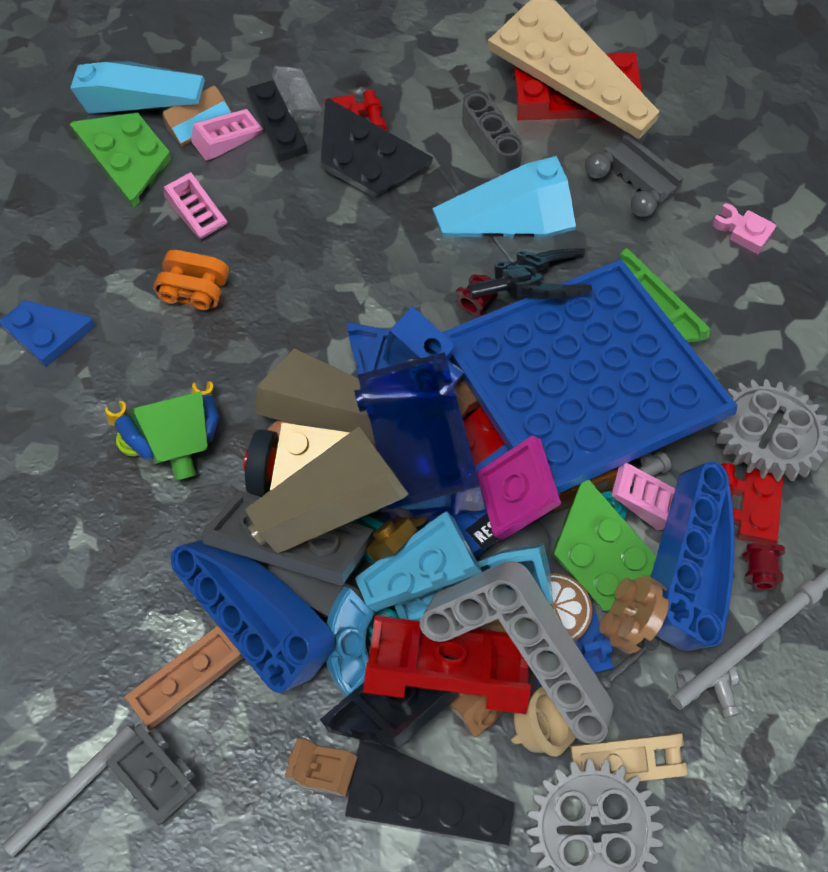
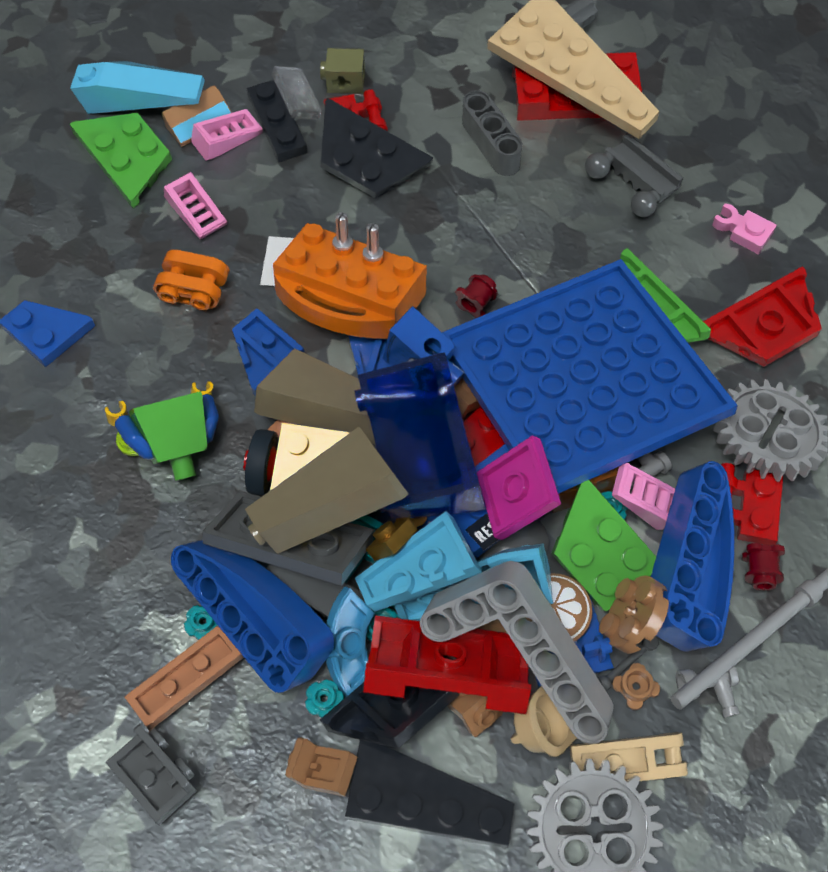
(67, 793): light grey bar -> none
(192, 625): none -> teal plate
(261, 346): none -> blue wing
(275, 247): none -> white sticker
(314, 693): none -> teal plate
(344, 70): none -> olive brick
(347, 282): none -> orange piece
(519, 202): medium azure wedge -> none
(524, 280): black bar -> none
(639, 675): none -> medium nougat plate
(768, 321): none -> red wing

